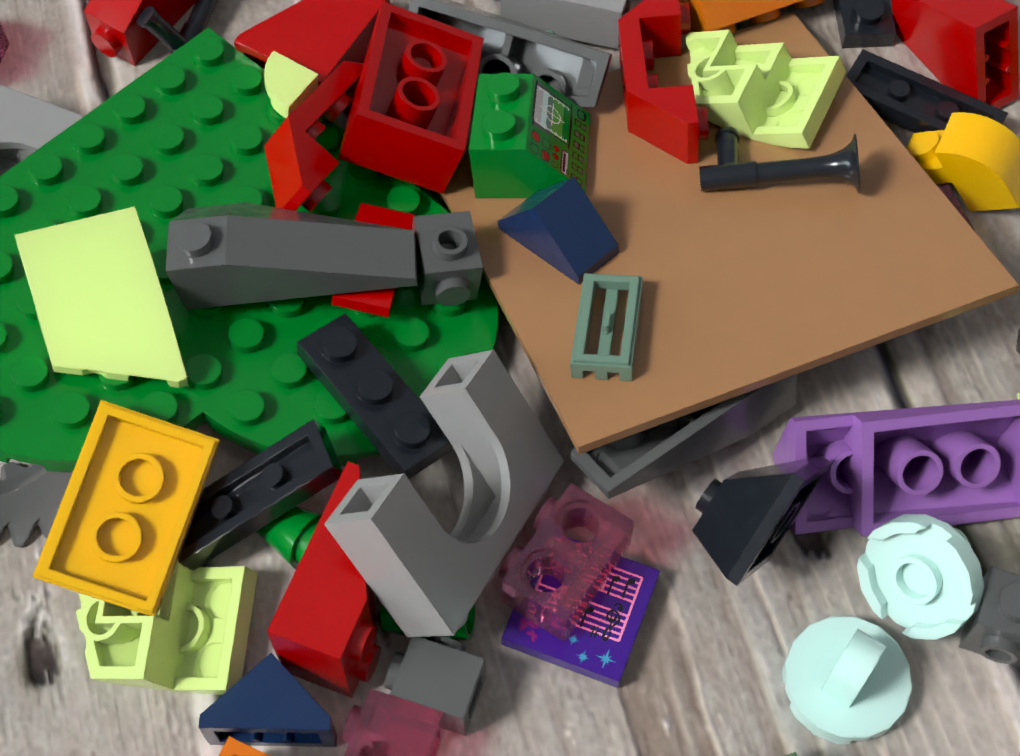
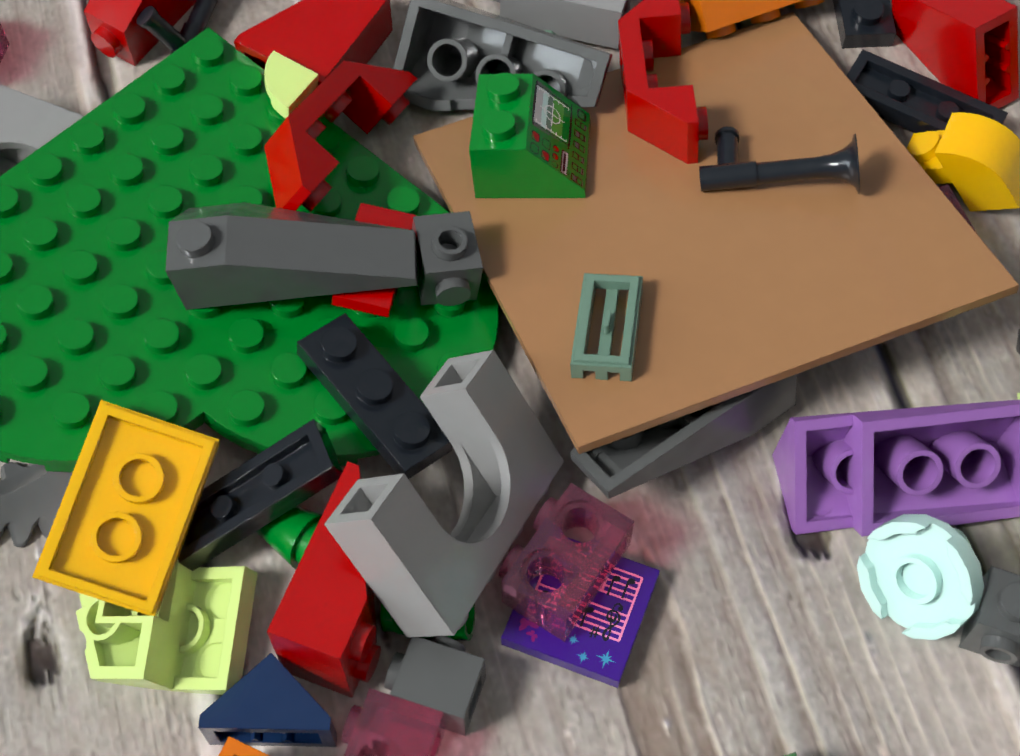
(101, 299): yellowish green slope -> none
(413, 99): red slope -> none
(562, 229): dark blue slope -> none
(753, 512): black slope -> none
(762, 88): yellowish green slope -> none
(846, 680): light aqua tile -> none

